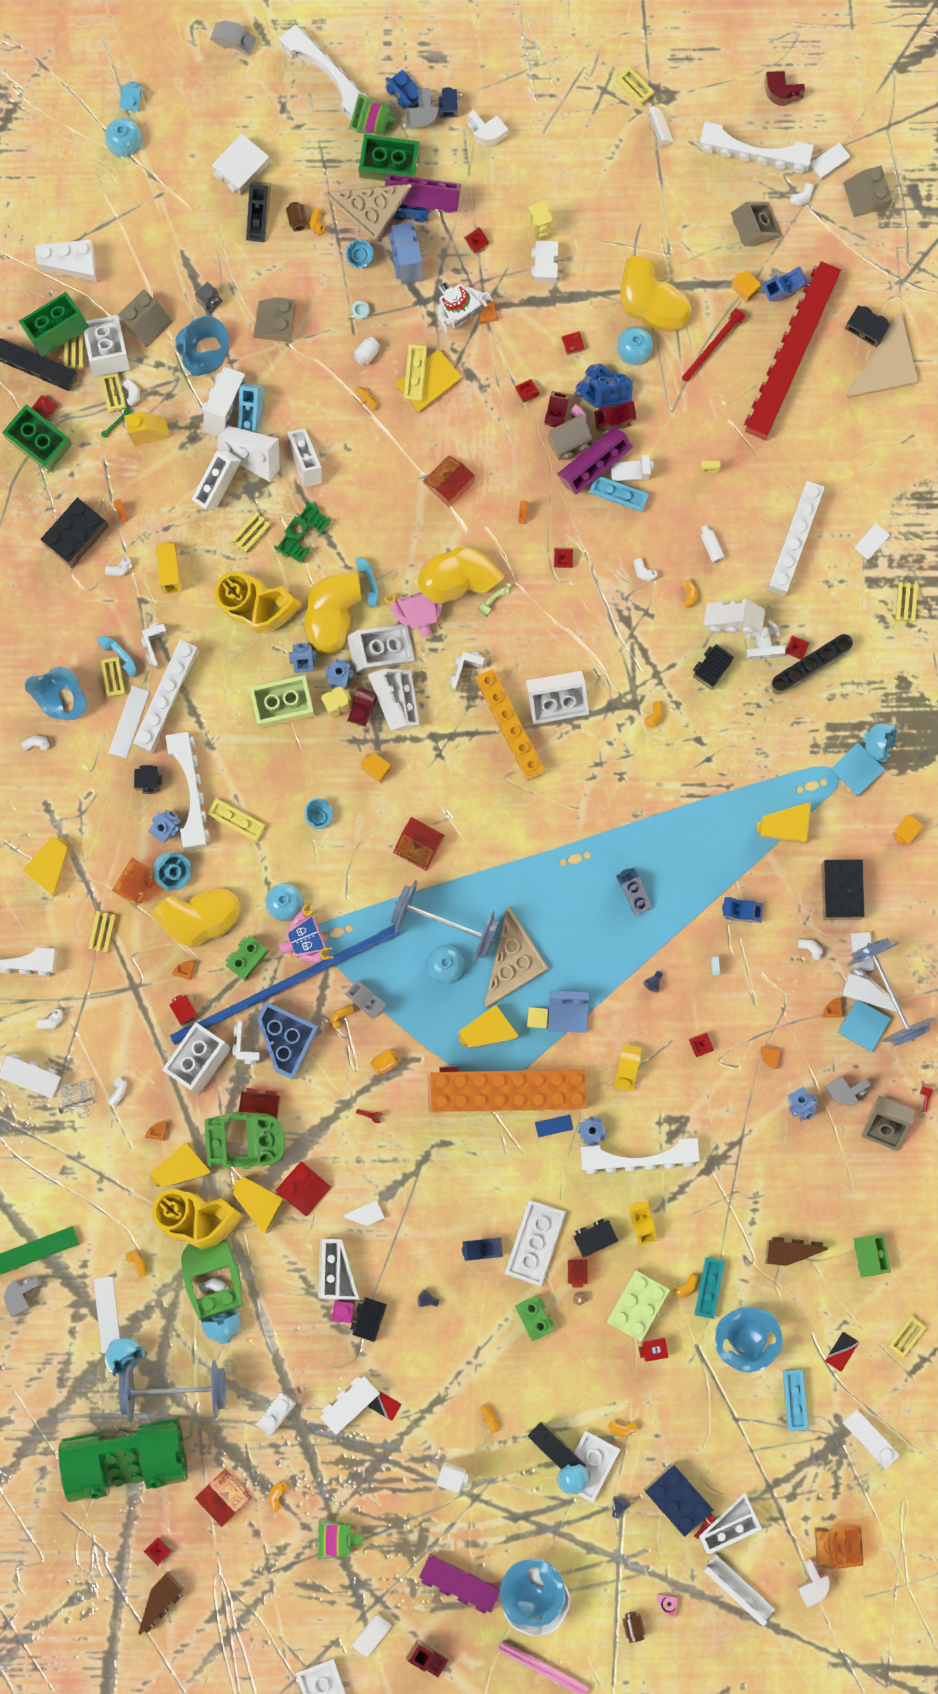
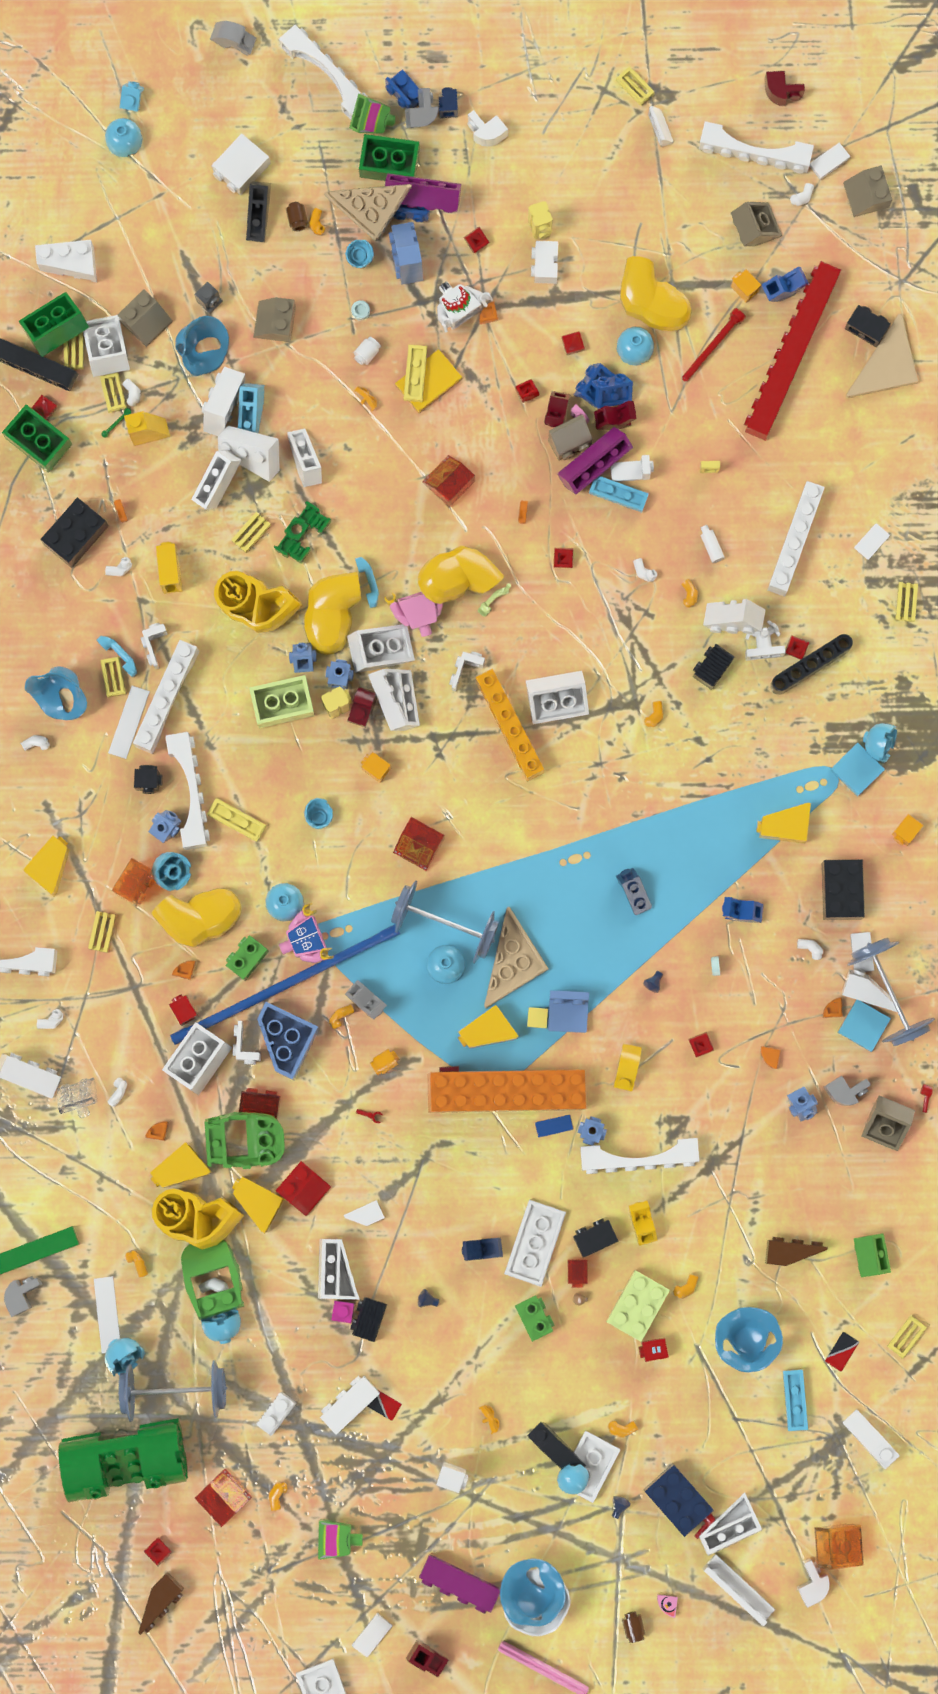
(709, 1288): teal plate -> none

